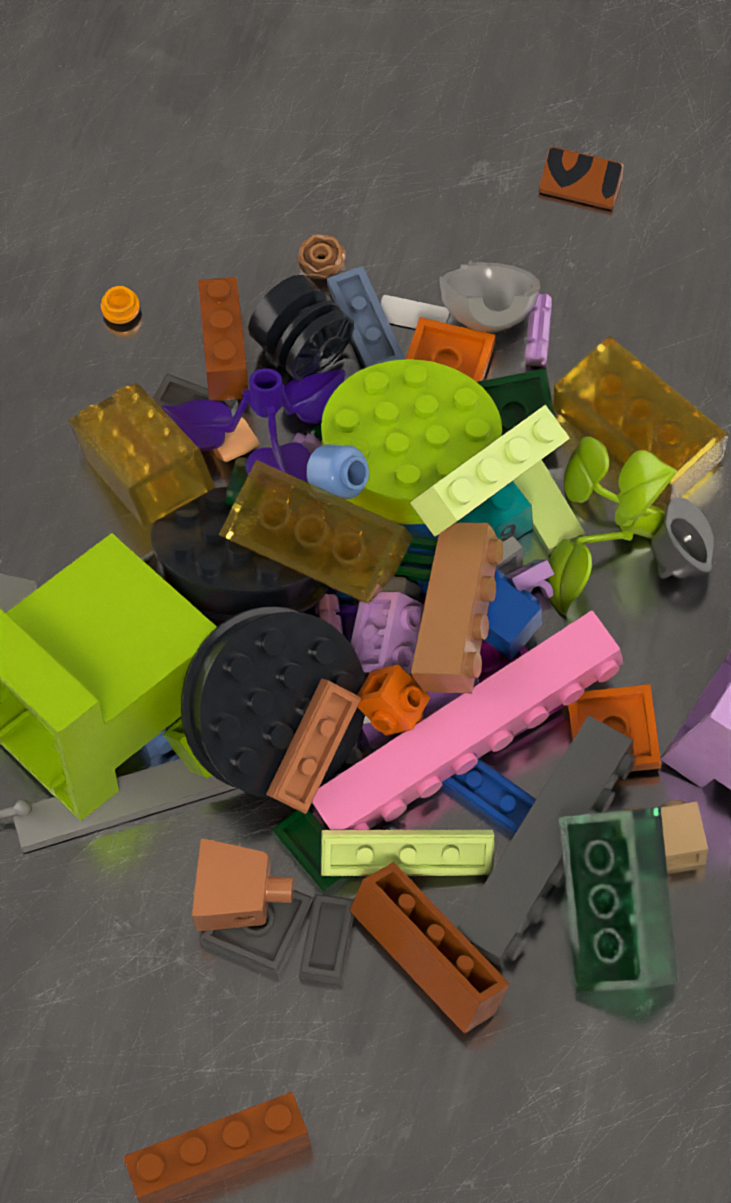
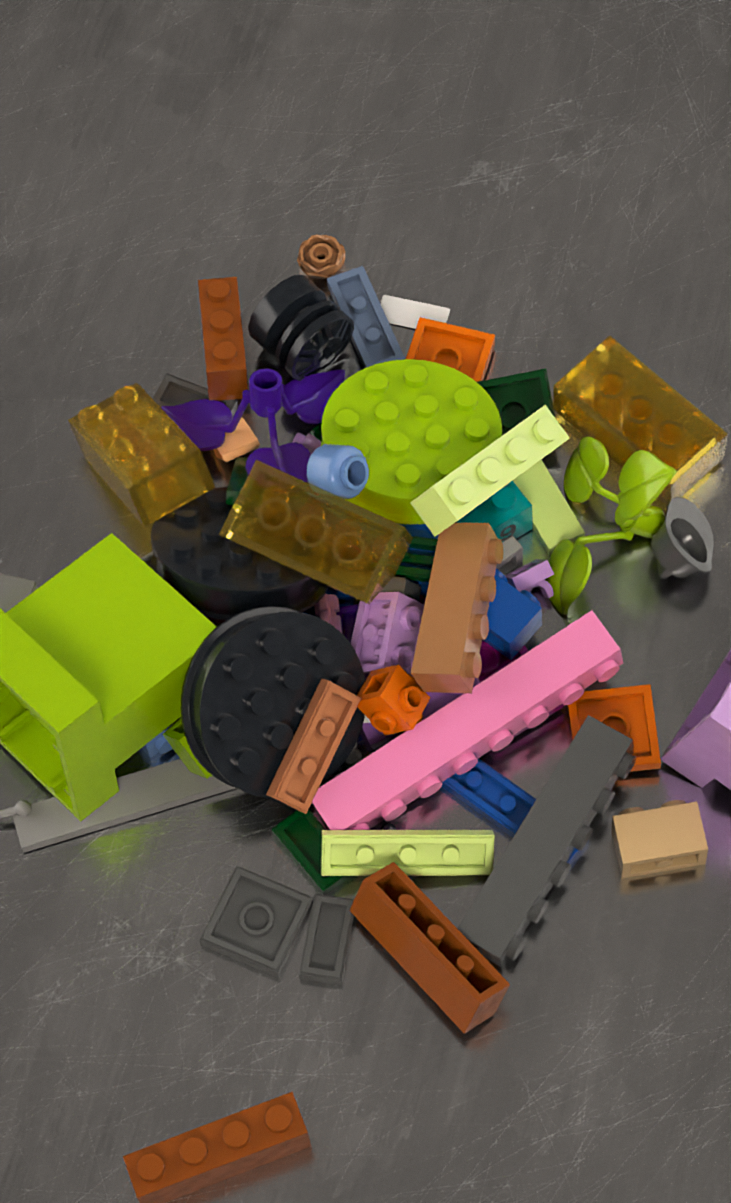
(120, 305): light orange plate -> none
(235, 887): nougat torso -> none
(489, 295): light grey cylinder -> none
(538, 331): lavender axle -> none
(581, 177): dark orange slope -> none
(618, 900): clear green slope -> none

